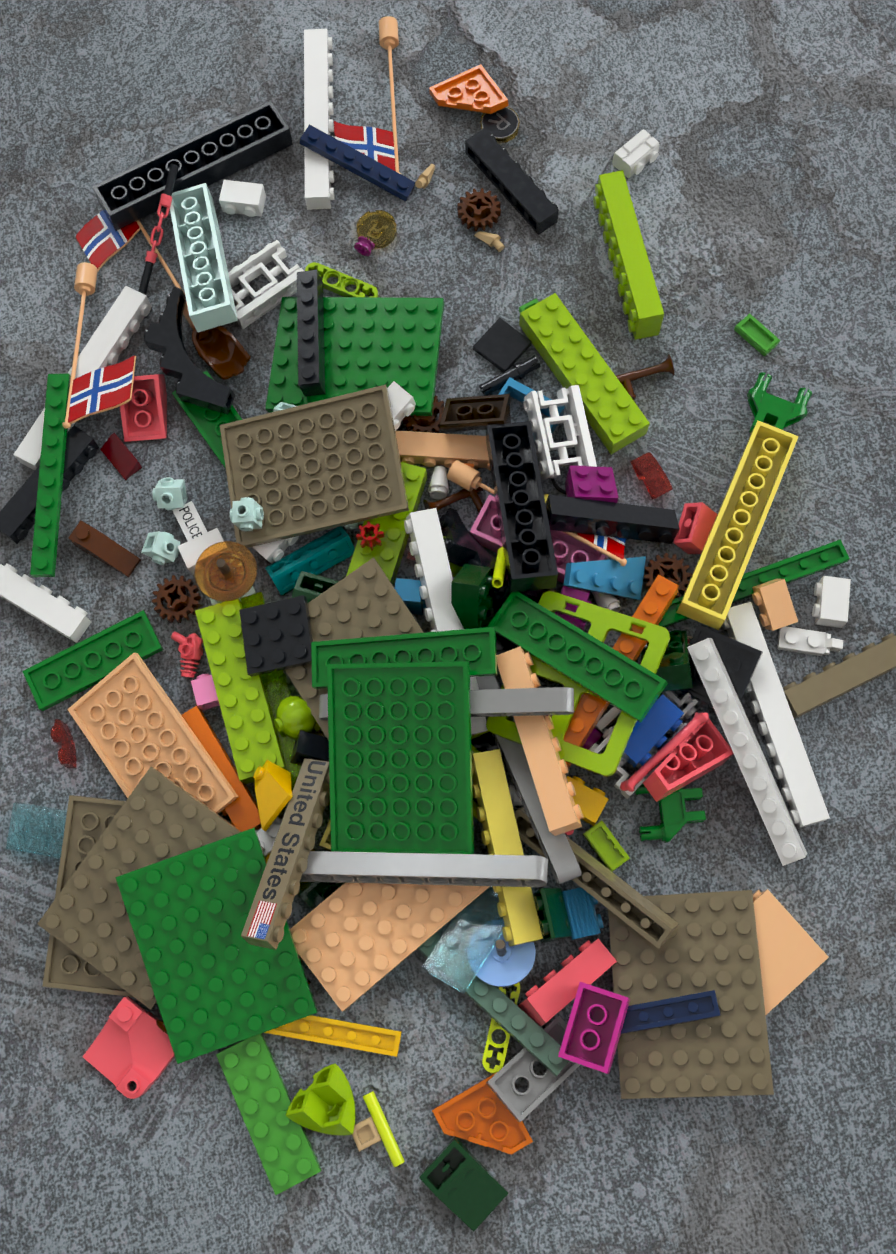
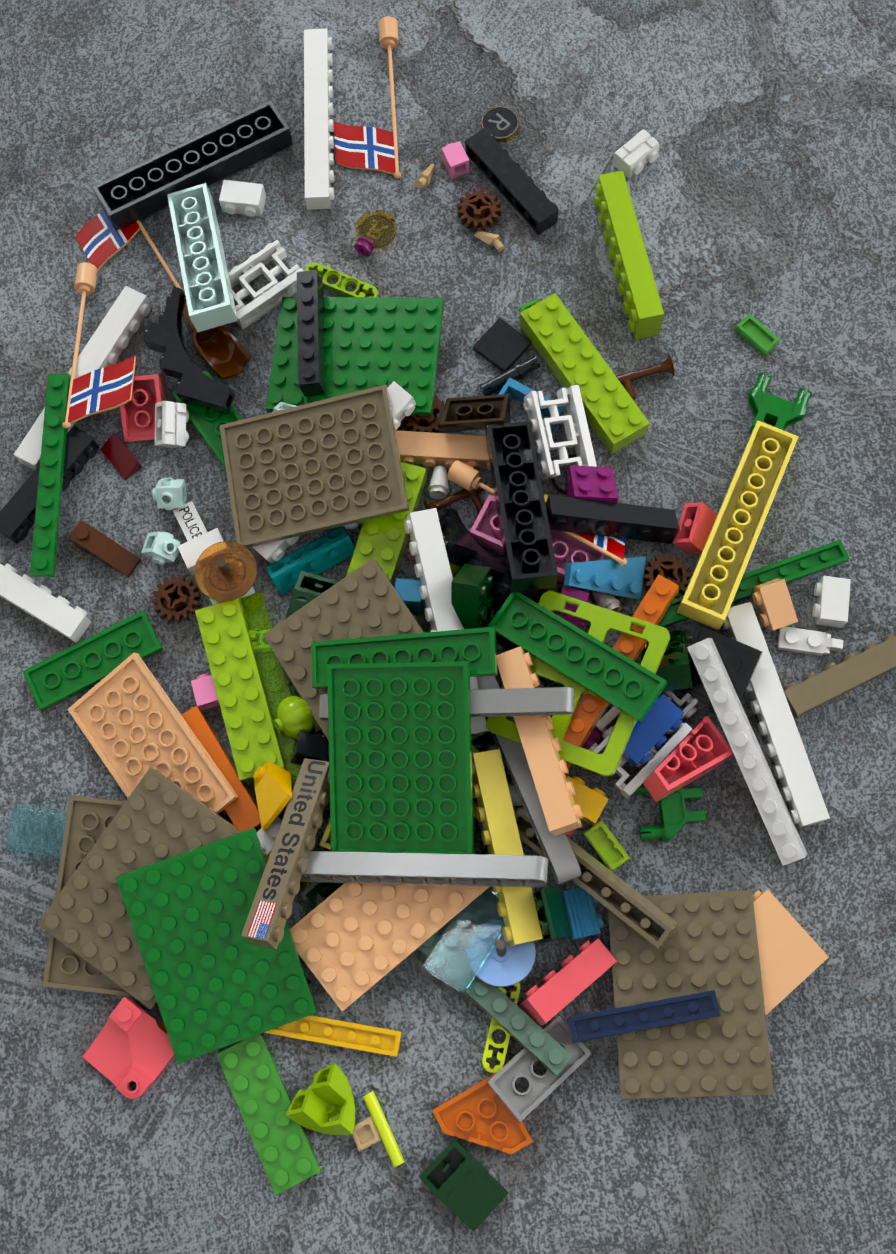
(62, 736): clear red slope -> none
(165, 201): piece -> none
(171, 424): none -> white brick
(190, 650): coral piece -> none
(247, 514): light aqua brick -> none
(276, 635): black plate -> none
(357, 163): dark blue plate -> none
(370, 529): red gear -> none
(455, 159): none -> bright pink brick
(470, 91): orange plate -> none
(499, 569): neon yellow piece -> none
(594, 1027): dark pink brick -> none
(652, 474): clear red slope -> none
(698, 719): coral piece -> none

